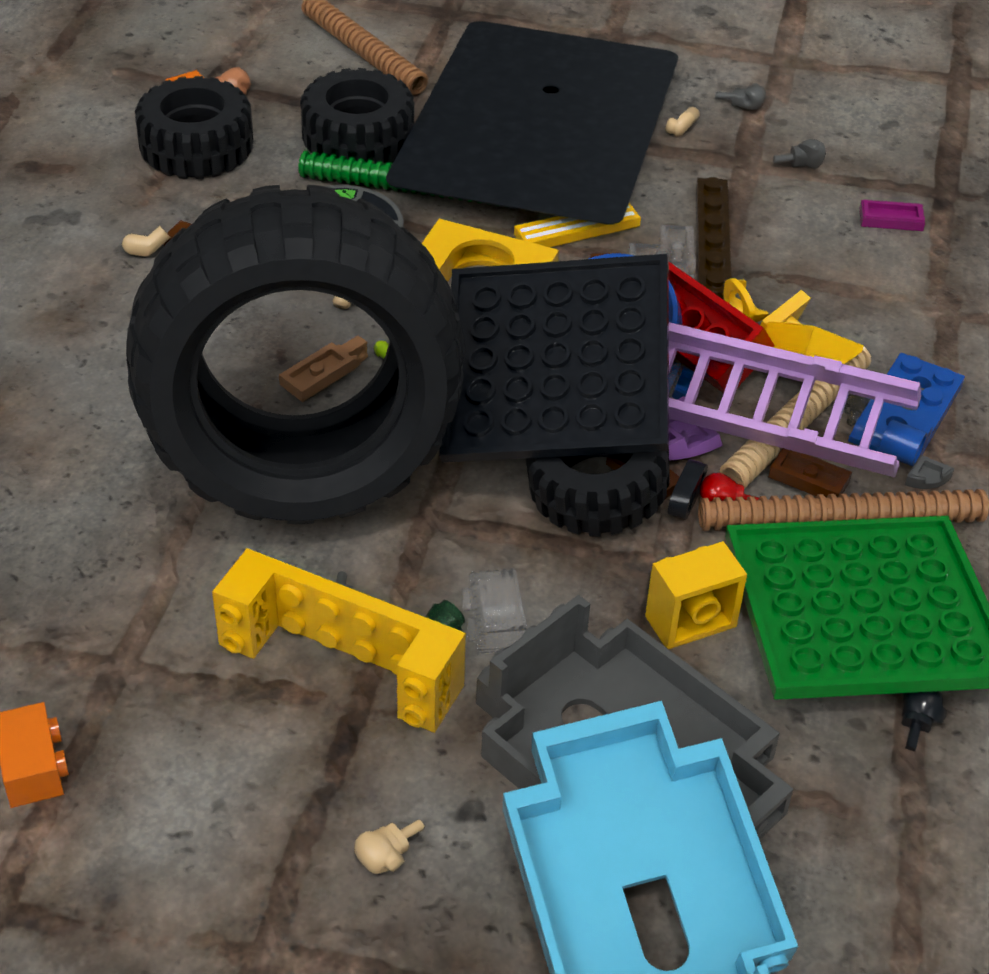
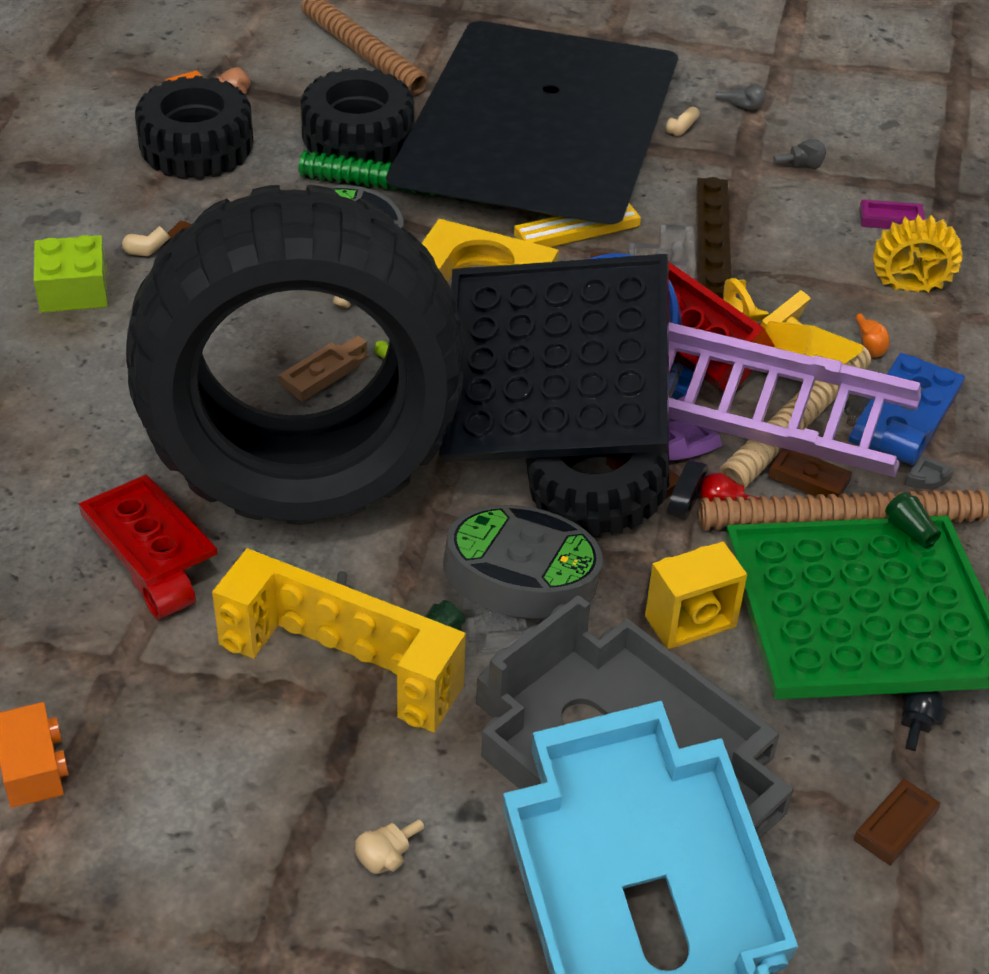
(70, 273): none -> lime brick
(154, 573): none -> red hinge
(521, 560): none -> dark grey piece
(873, 336): none -> orange piece
(896, 822): none -> reddish brown tile
(911, 518): none -> dark green cone
(932, 242): none -> yellow gear

